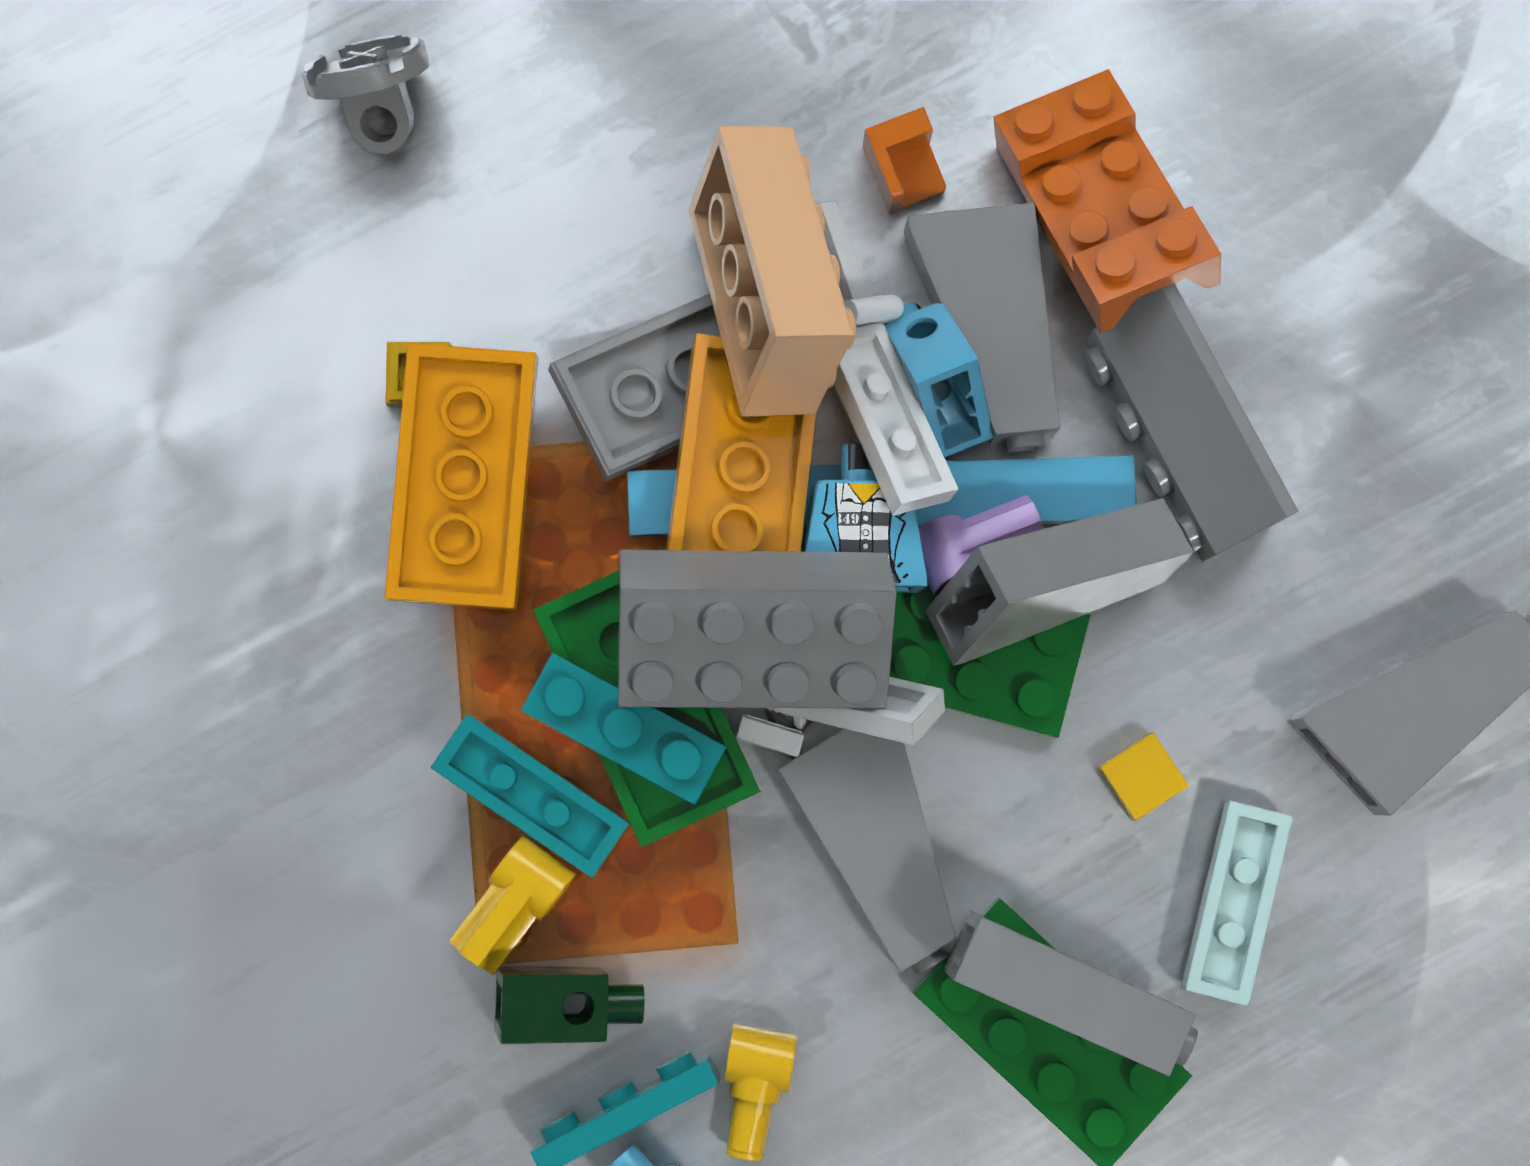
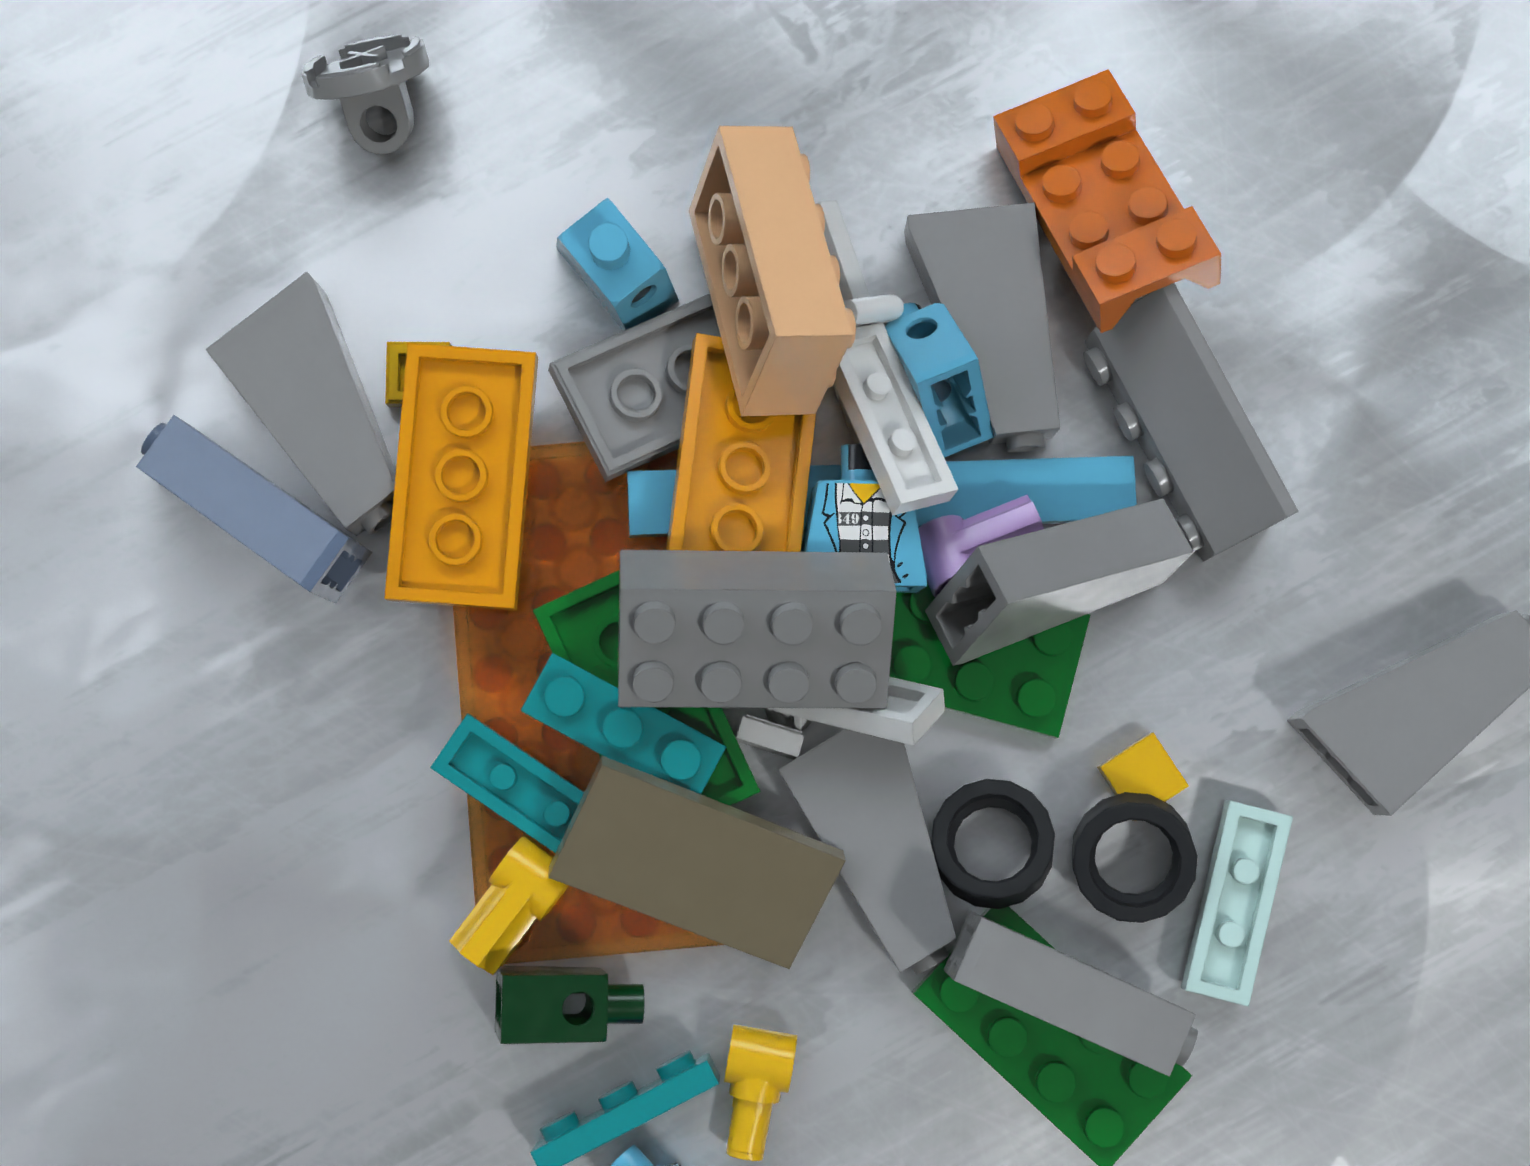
(252, 509): none -> sand blue slope
(308, 395): none -> light grey slope
(617, 265): none -> medium azure torso
(695, 863): none -> dark tan tile
(904, 160): orange panel -> none
(997, 795): none -> black tyre
(1131, 906): none -> black tyre

